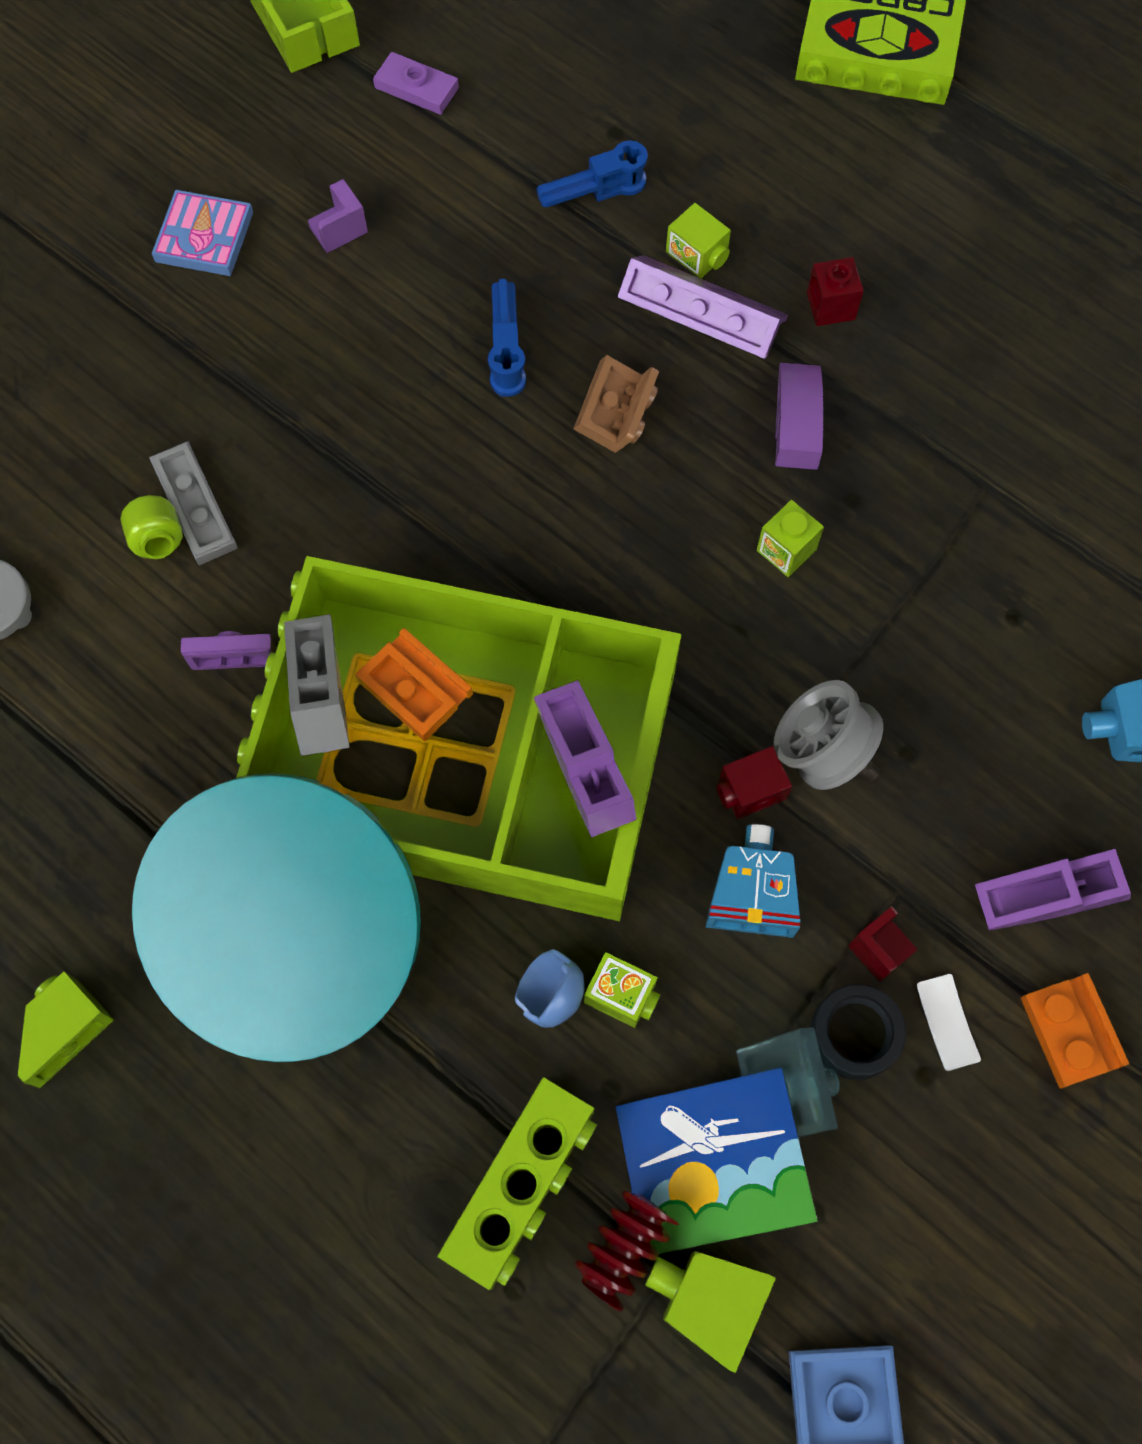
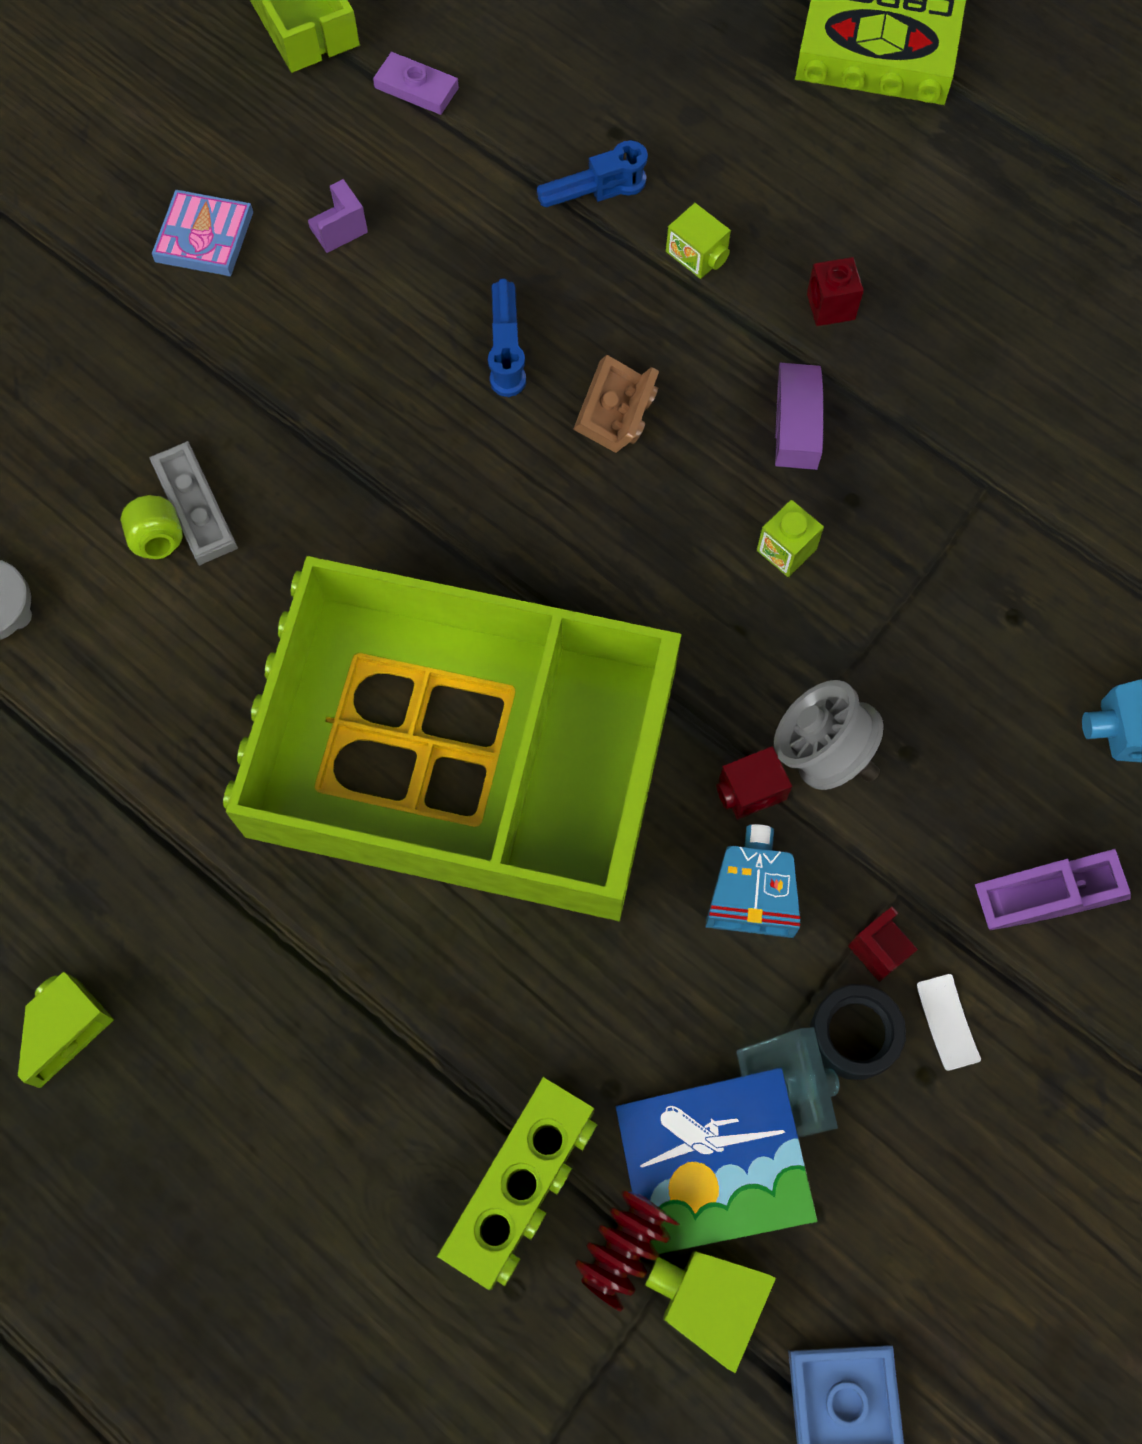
(227, 650): medium lavender plate -> none
(276, 917): teal tile -> none
(315, 685): light grey slope -> none
(414, 684): orange plate -> none
(550, 989): medium blue hair -> none
(585, 758): medium lavender slope -> none
(622, 991): lime brick -> none
(701, 305): panel -> none
(1074, 1030): orange plate -> none

